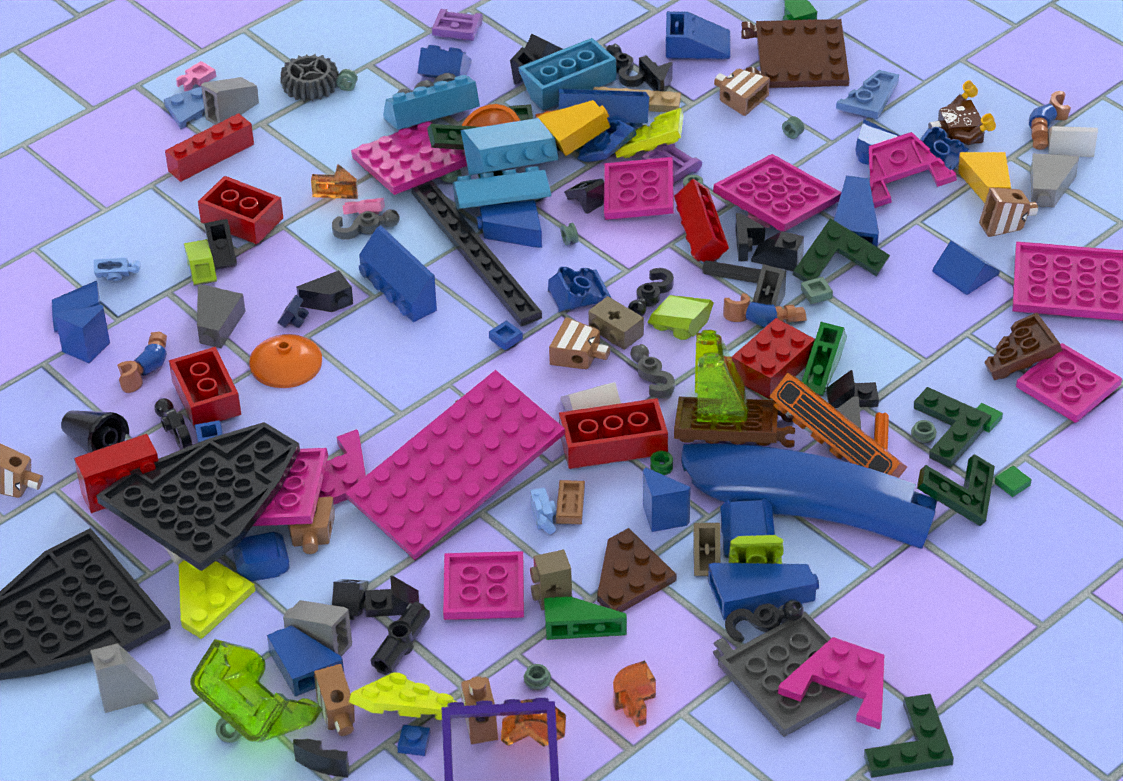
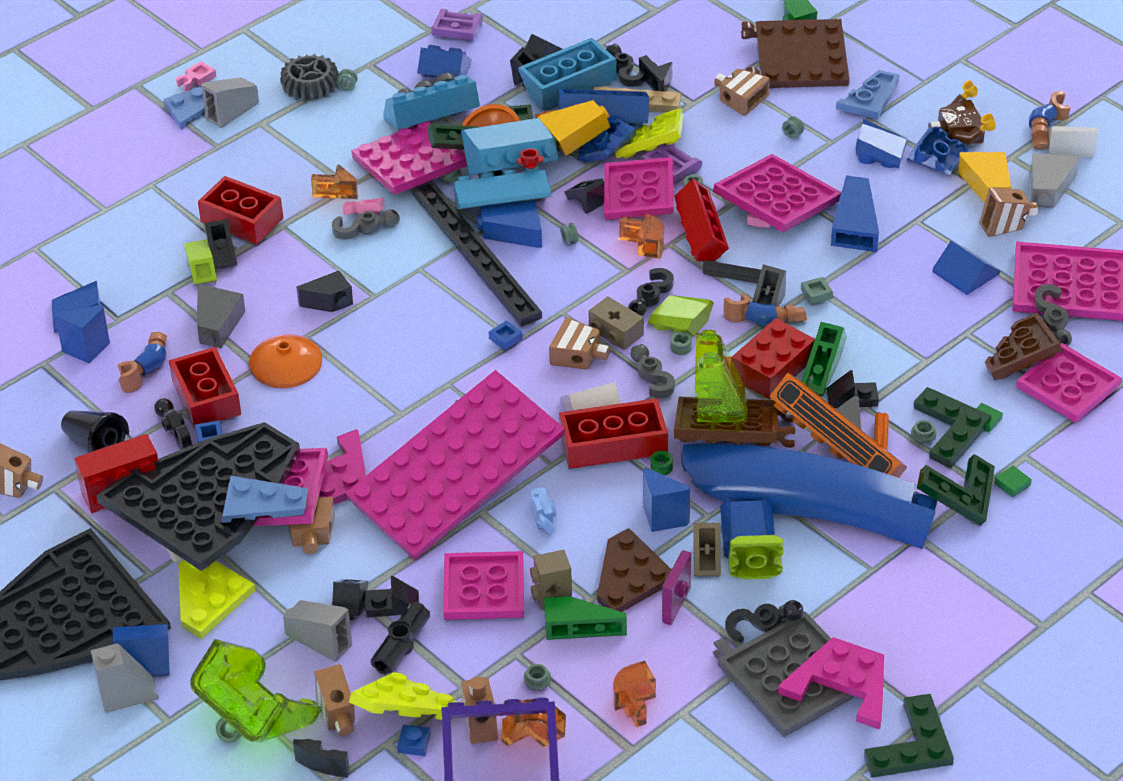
(115, 268): light blue piece -> none
(146, 645): none -> blue slope
(209, 147): red brick -> none
(261, 498): none -> medium blue wing
(261, 556): blue slope -> none
(293, 313): dark blue tile -> none
(299, 657): blue slope -> none
(398, 275): blue slope -> none
(530, 158): none -> red plate
(570, 502): medium nougat plate -> none
(576, 288): blue slope -> none
(646, 232): none -> clear orange brick
(676, 587): none -> magenta plate
(681, 343): none -> sand green bush
(695, 37): blue slope -> none
(747, 235): black slope -> none
(756, 584): blue slope -> none
(780, 251): black slope -> none
(839, 239): dark green plate -> none
(900, 159): dark pink wing -> none
(1054, 315): none -> dark grey piece

